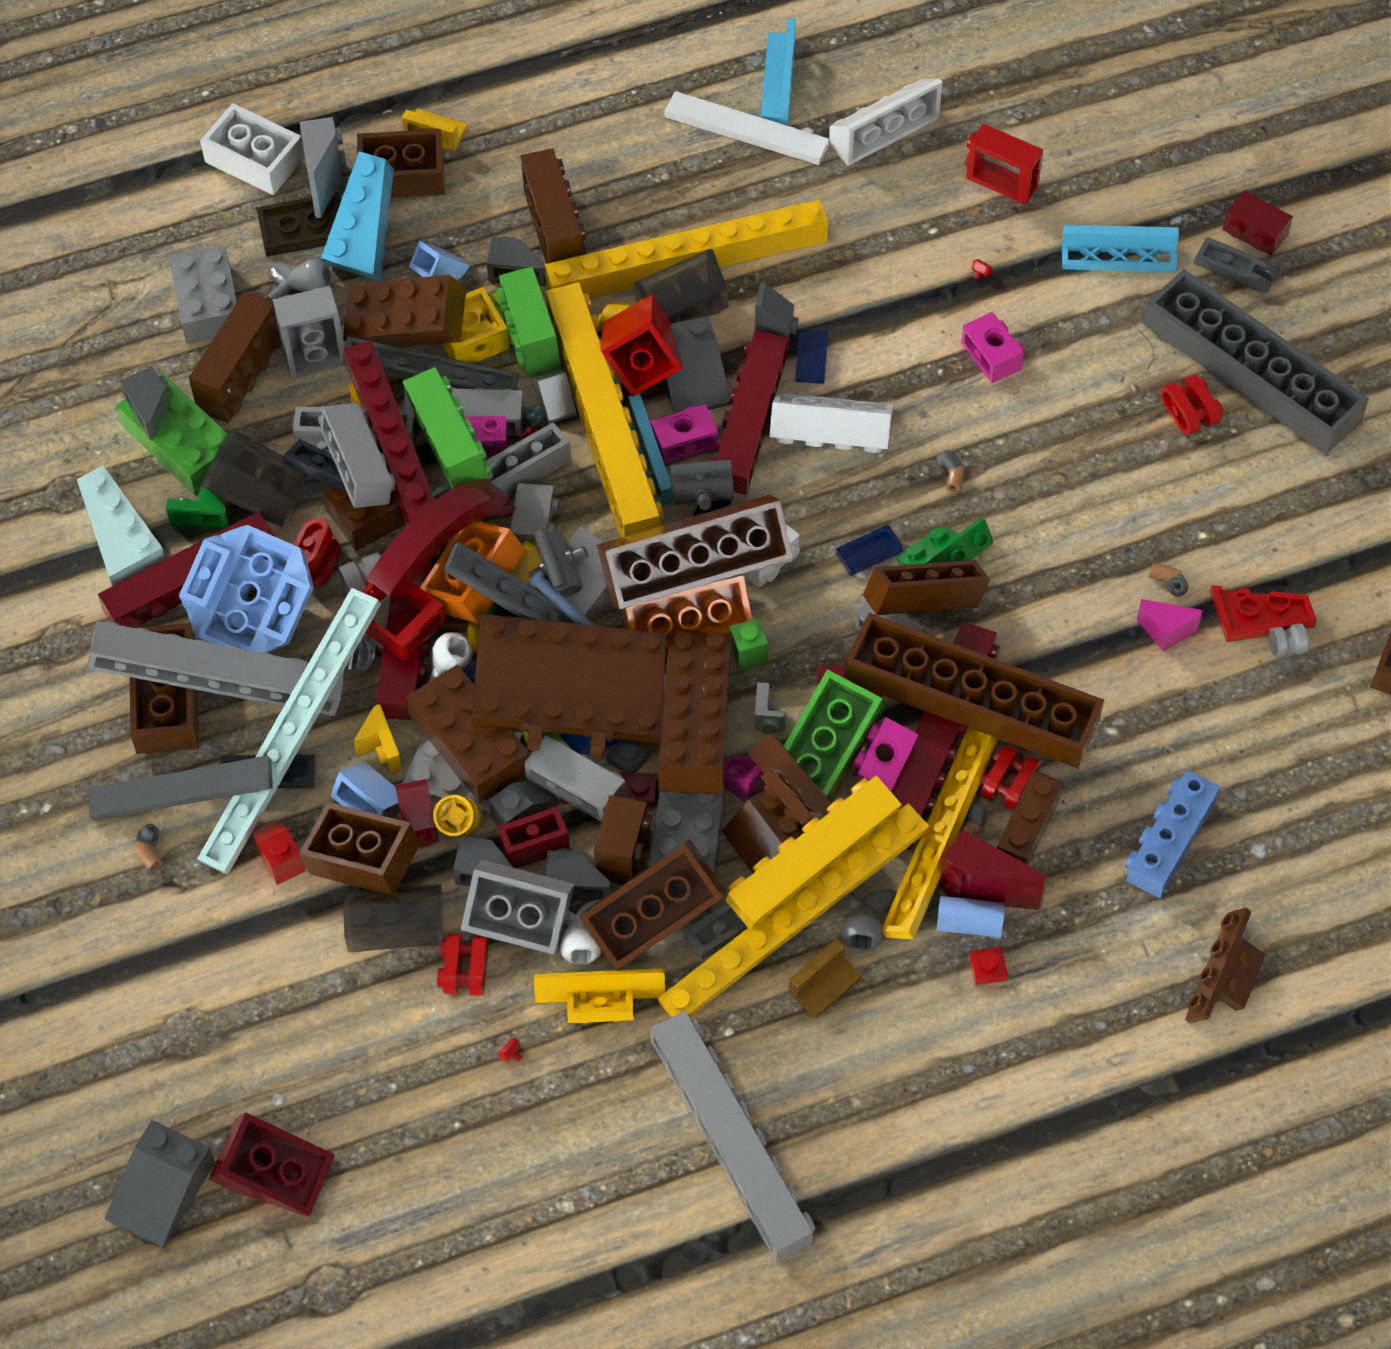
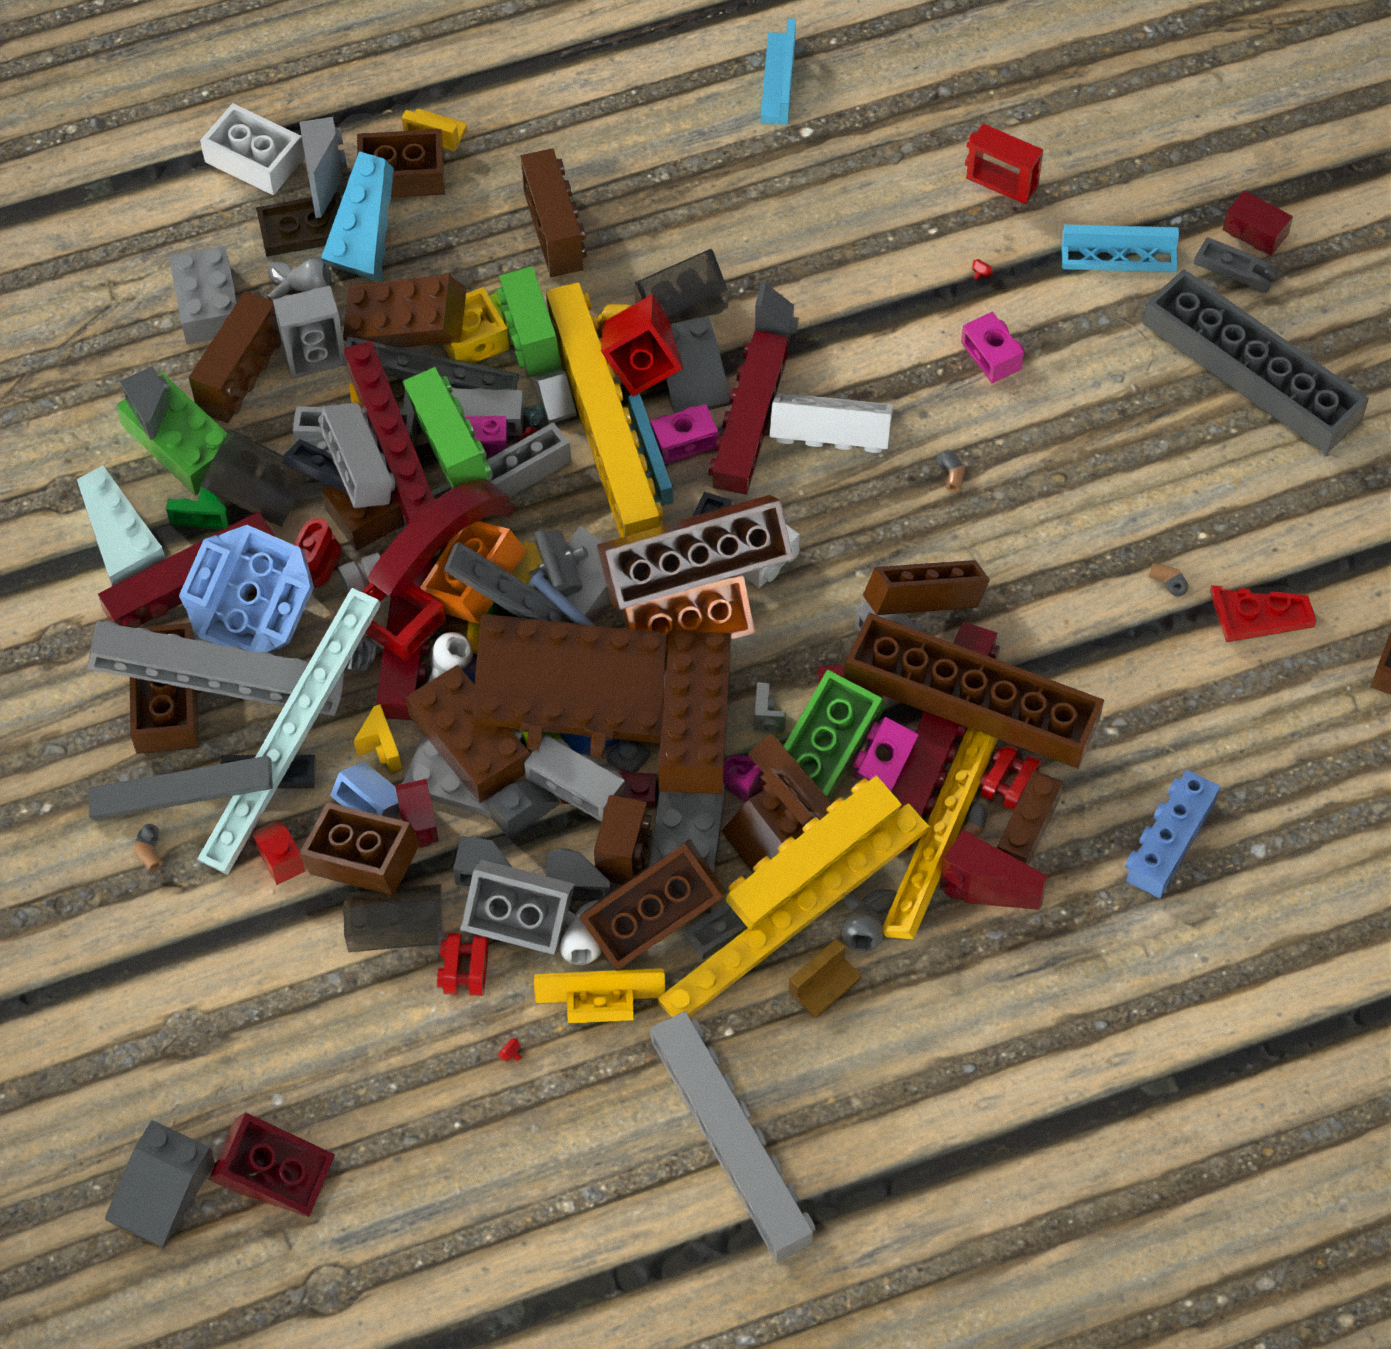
(435, 261): light blue brick -> none
(457, 816): yellow wheel -> none
(510, 255): dark grey slope -> none
(532, 837): dark red brick -> none
(533, 511): light grey brick -> none
(702, 483): dark grey pin -> none
(730, 240): yellow brick -> none
(747, 128): white tile -> none
(748, 644): bright green brick -> none
(811, 356): clear blue tile -> none
(869, 550): clear blue tile -> none
(886, 120): white slope -> none
(948, 545): green bracket -> none
(970, 916): light blue brick -> none
(988, 965): red plate -> none
(1168, 622): dark pink slope -> none
(1191, 404): red brick -> none
(1229, 971): reddish brown bracket -> none
(1288, 640): light grey wheel -> none

